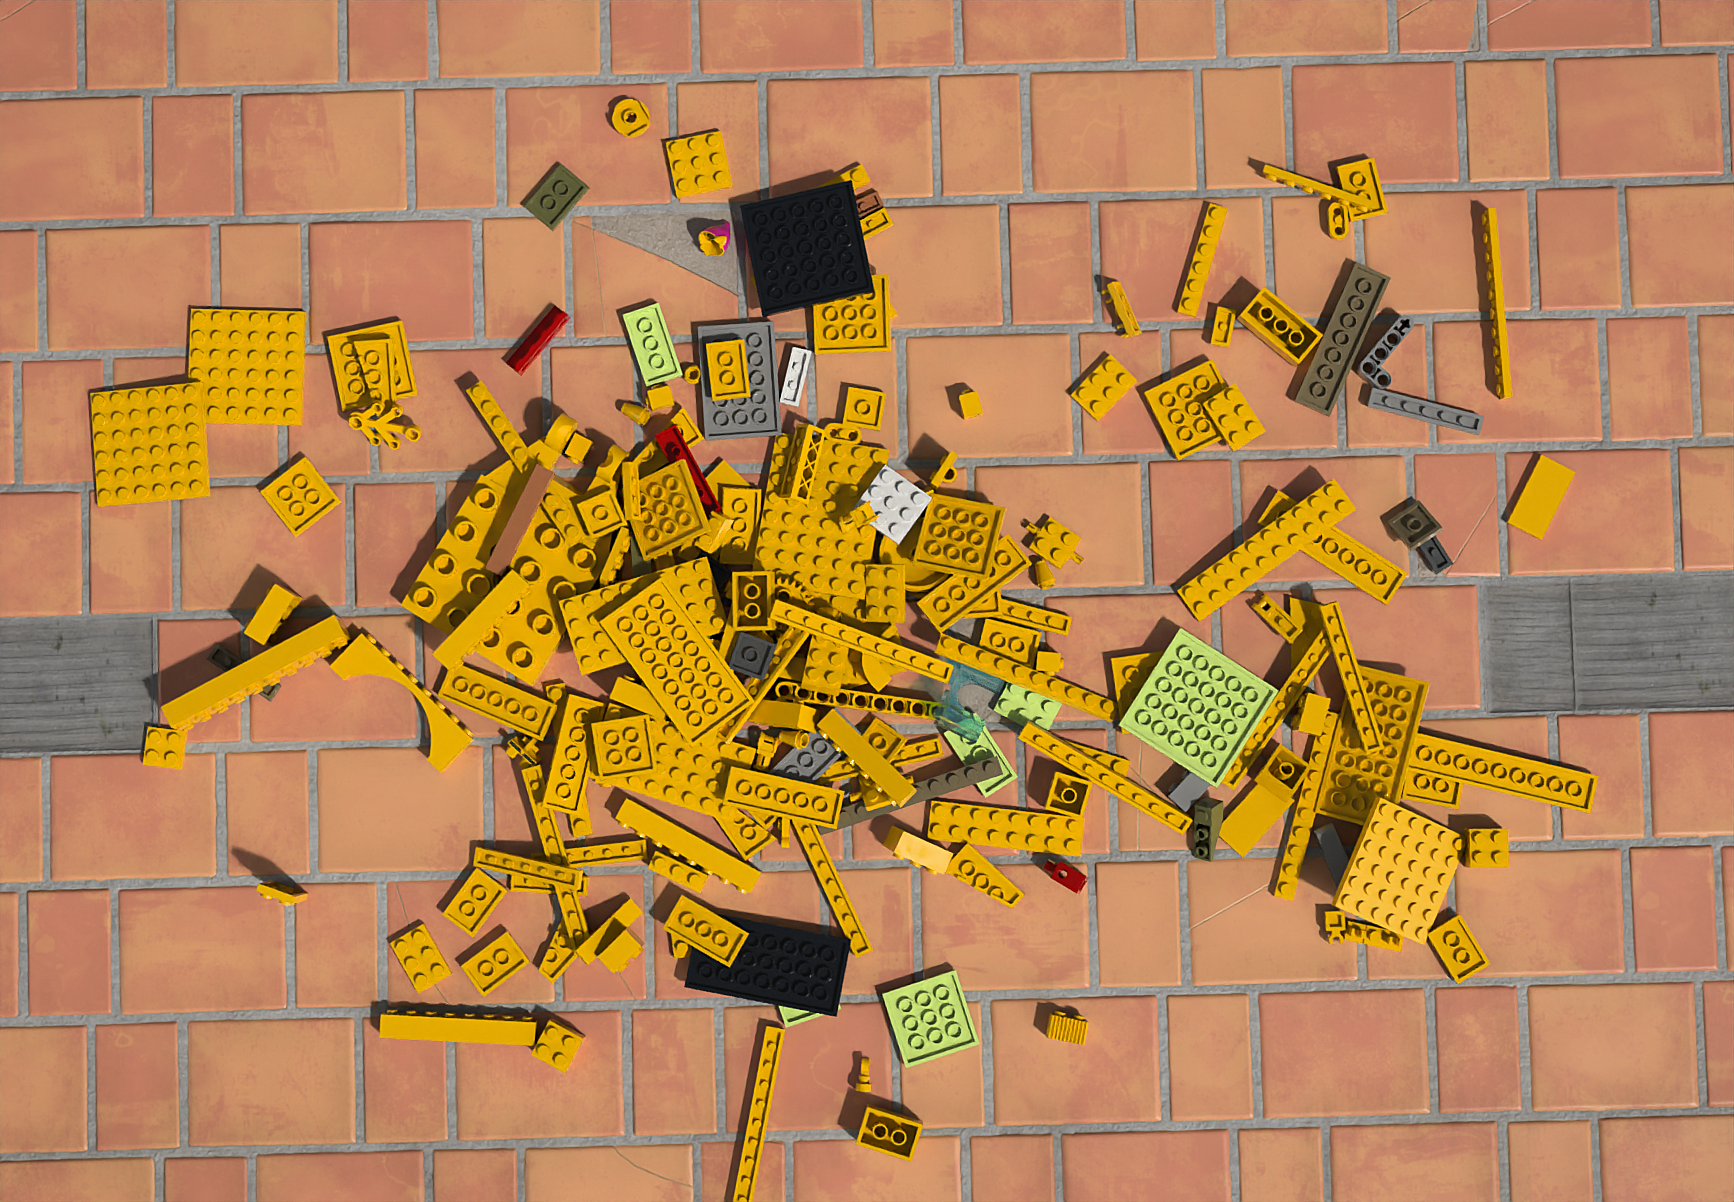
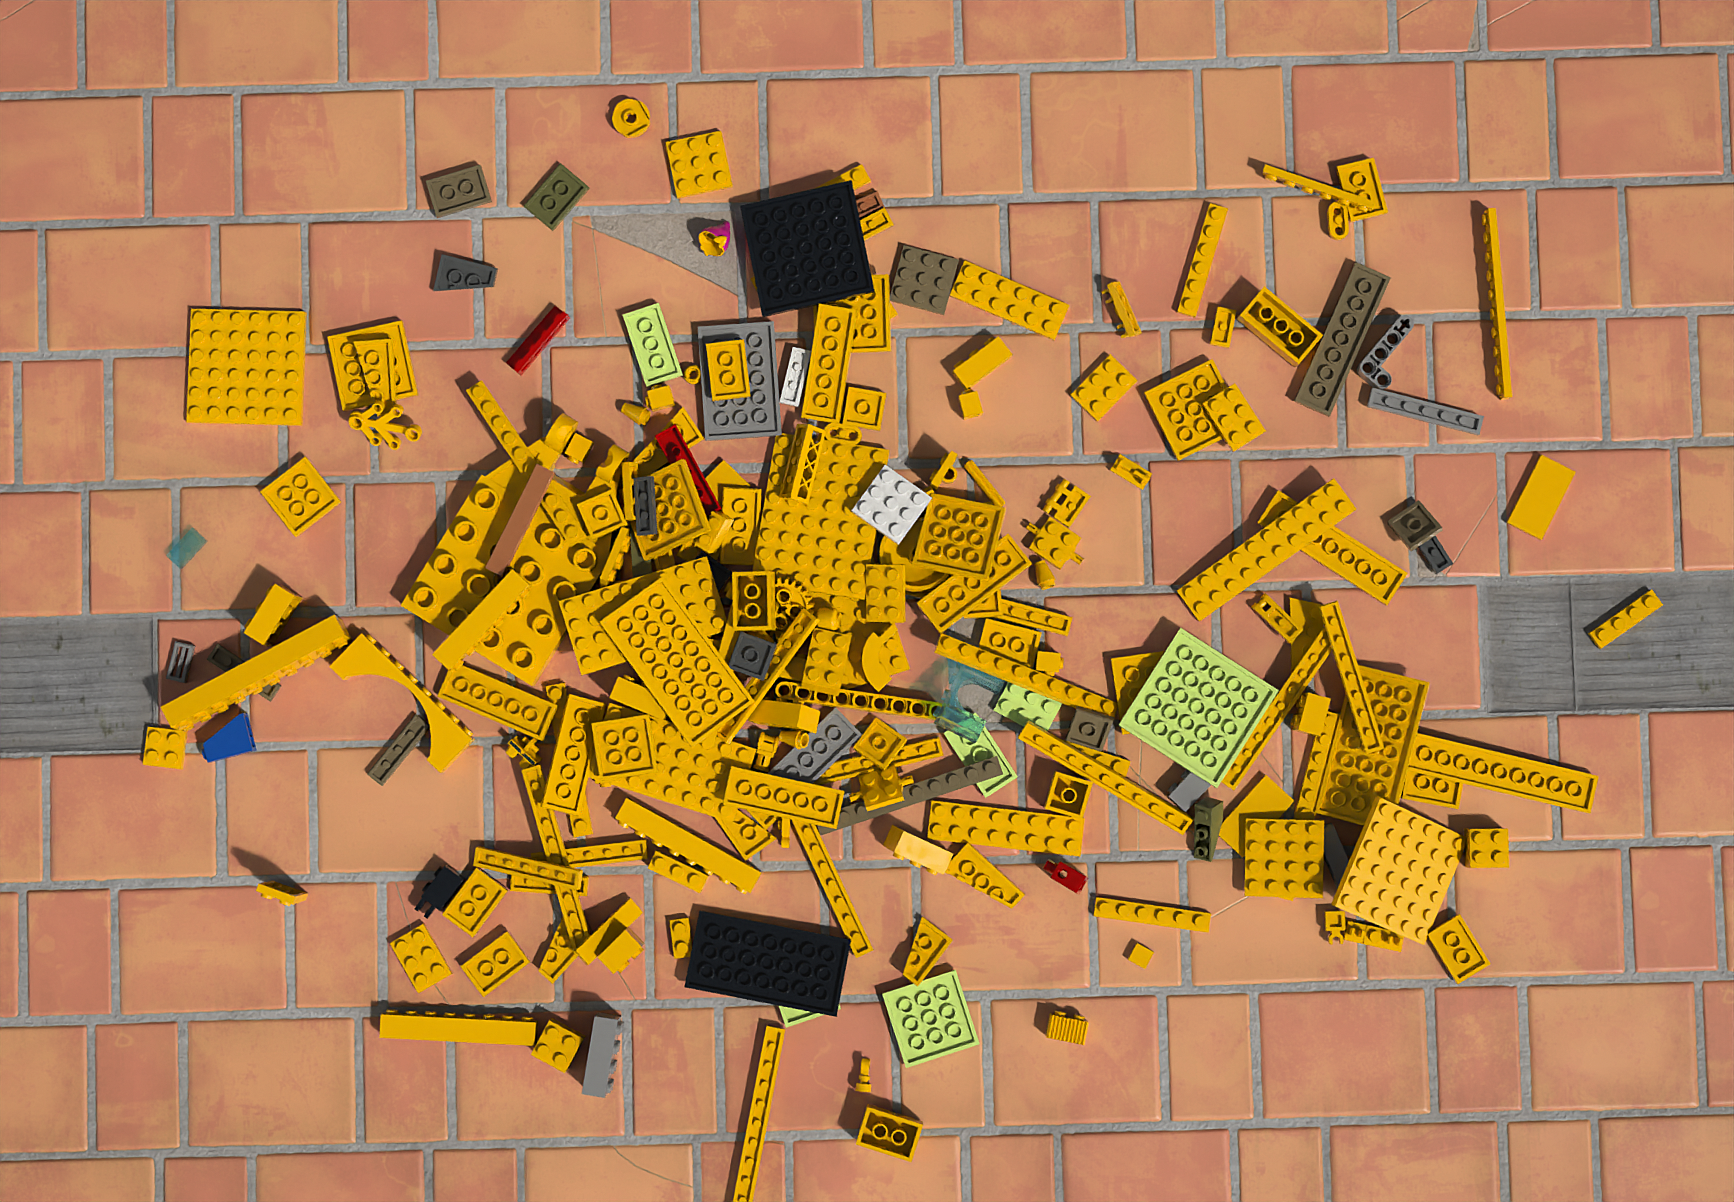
(150, 444): yellow plate -> none
(177, 645): none -> light grey tile
(187, 548): none -> clear light blue plate
(230, 741): none -> blue slope
(399, 750): none -> dark tan tile
(440, 890): none -> black hinge
(458, 191): none -> dark tan plate
(463, 274): none -> dark grey wing
(601, 1055): none -> light grey brick
(645, 506): none -> dark grey plate
(705, 931): yellow plate -> none
(829, 363): none -> yellow plate
(860, 516): yellow connector -> none
(860, 641): yellow plate -> none
(866, 758): yellow brick -> none
(923, 280): none -> dark tan plate
(925, 951): none -> yellow wing
(981, 362): none -> yellow brick
(984, 484): none -> yellow axle
(1009, 300): none -> yellow plate
(1071, 506): none -> yellow plate
(1089, 728): none -> dark tan plate
(1131, 471): none -> yellow hinge
(1140, 955): none -> yellow tile
(1152, 914): none -> yellow plate
(1283, 773): yellow brick -> none
(1284, 858): none -> yellow plate
(1625, 619): none -> yellow plate

